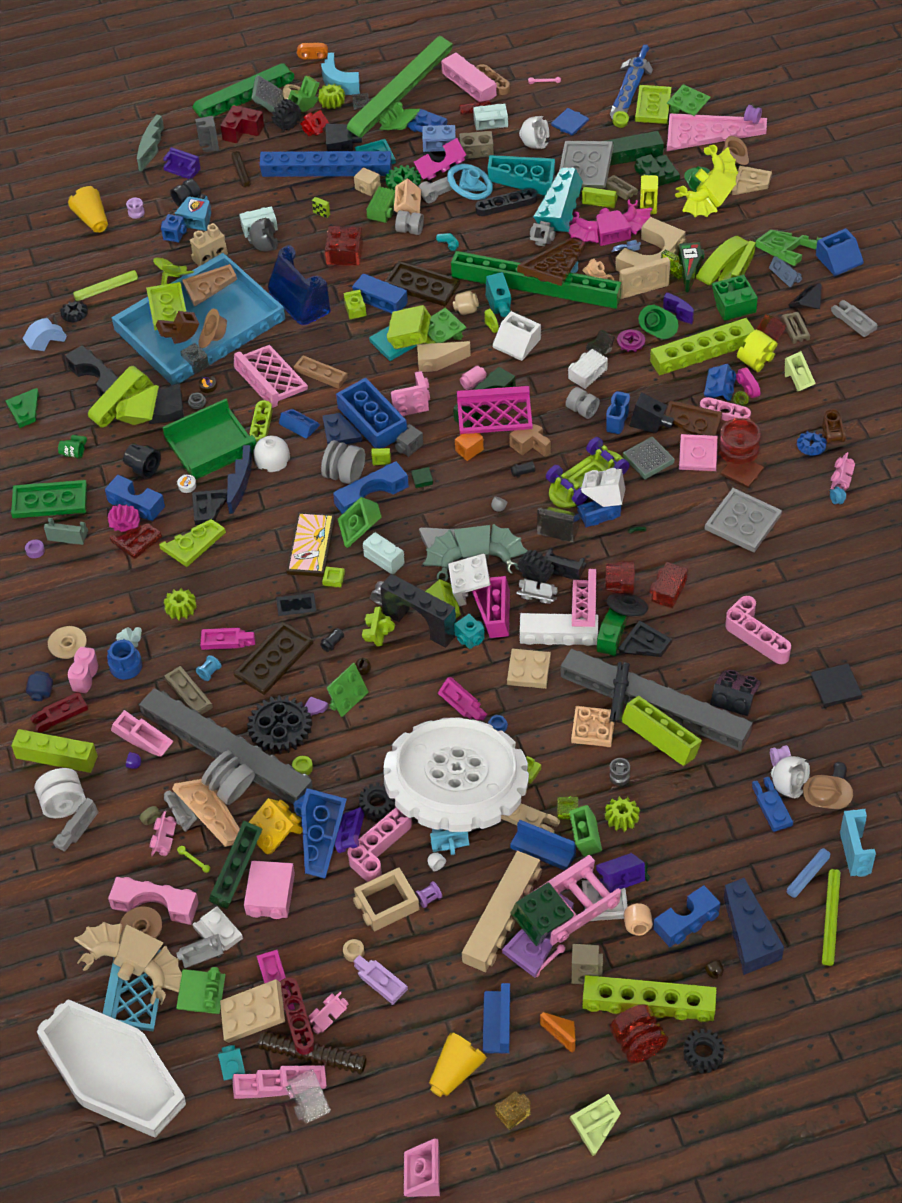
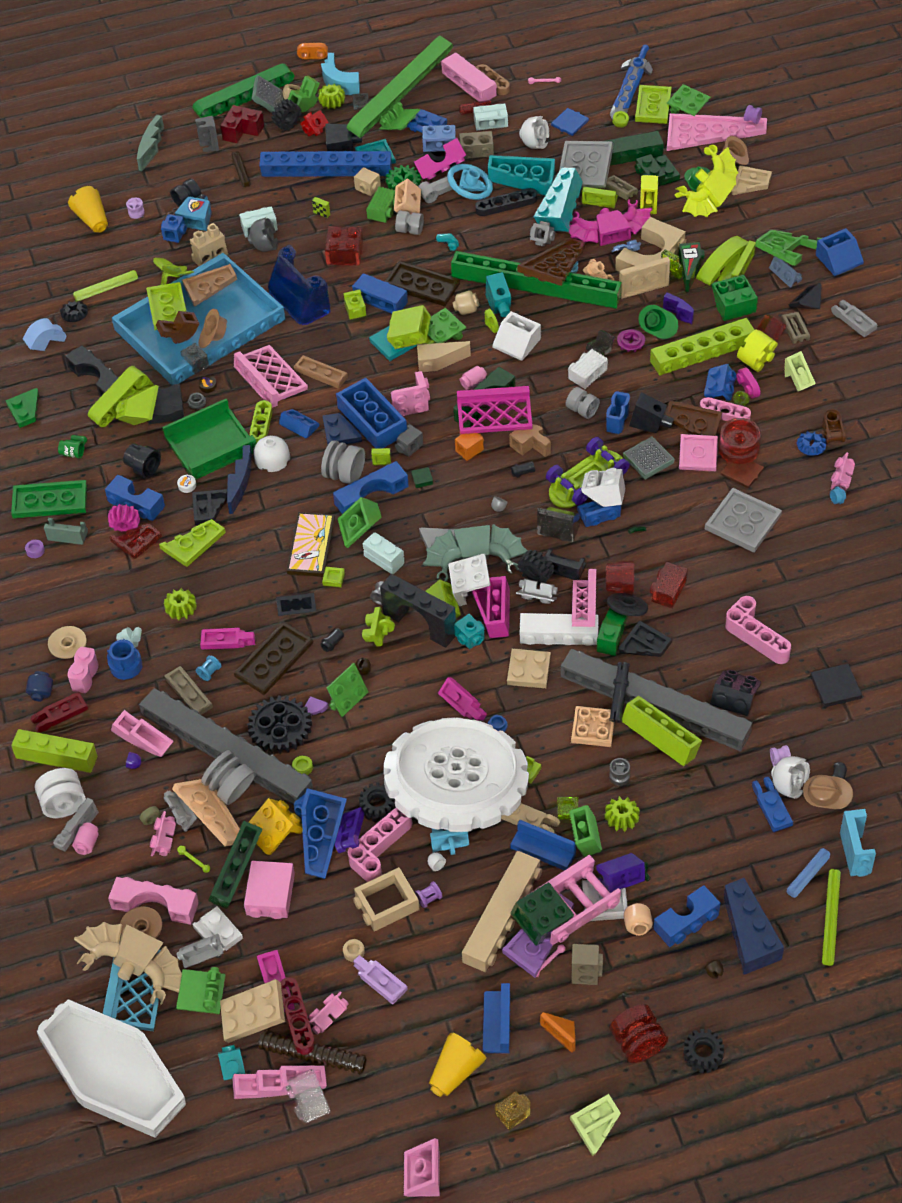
(85, 838): none -> bright pink brick
(181, 163): dark purple hinge -> none
(658, 991): lime brick -> none

